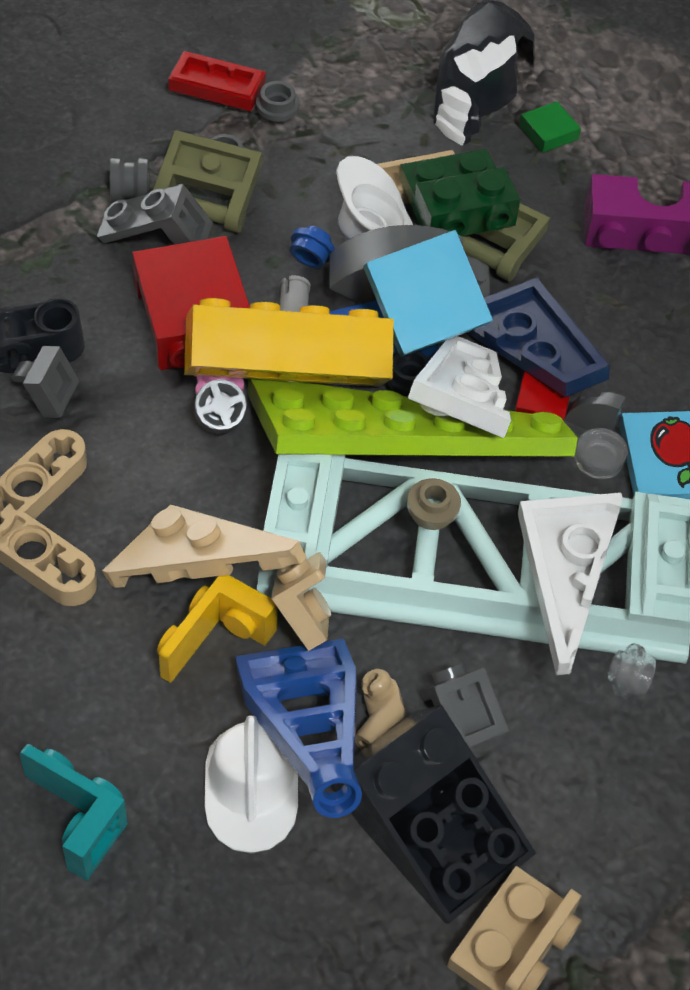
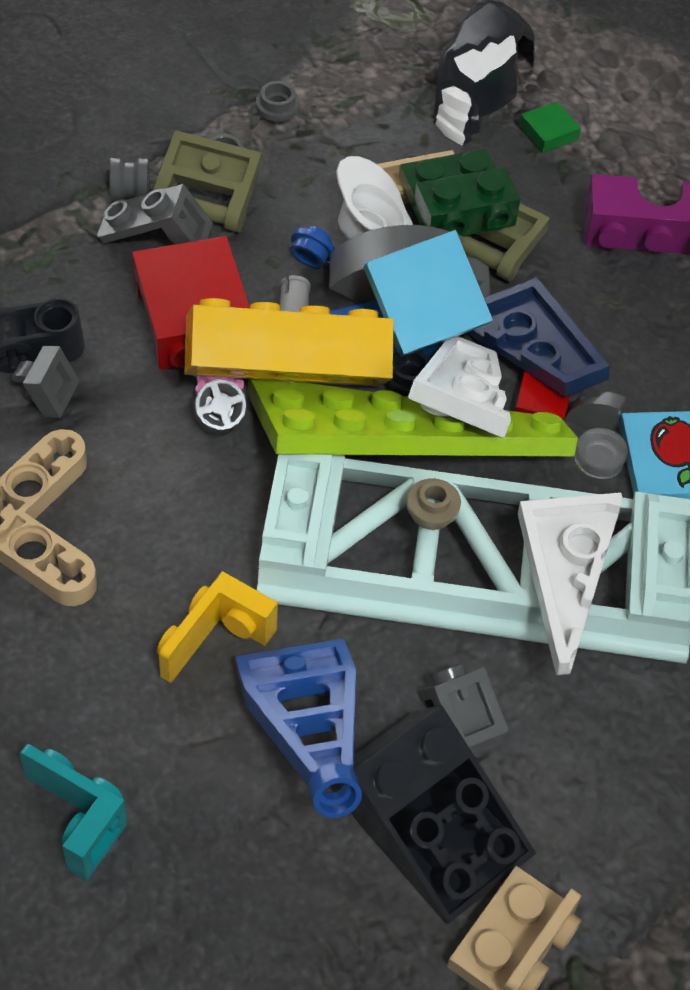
(198, 546): tan wing -> none
(217, 80): red plate -> none
(249, 789): white piece -> none
(301, 607): tan bracket -> none
(383, 706): tan arm -> none
(631, 671): clear plate -> none

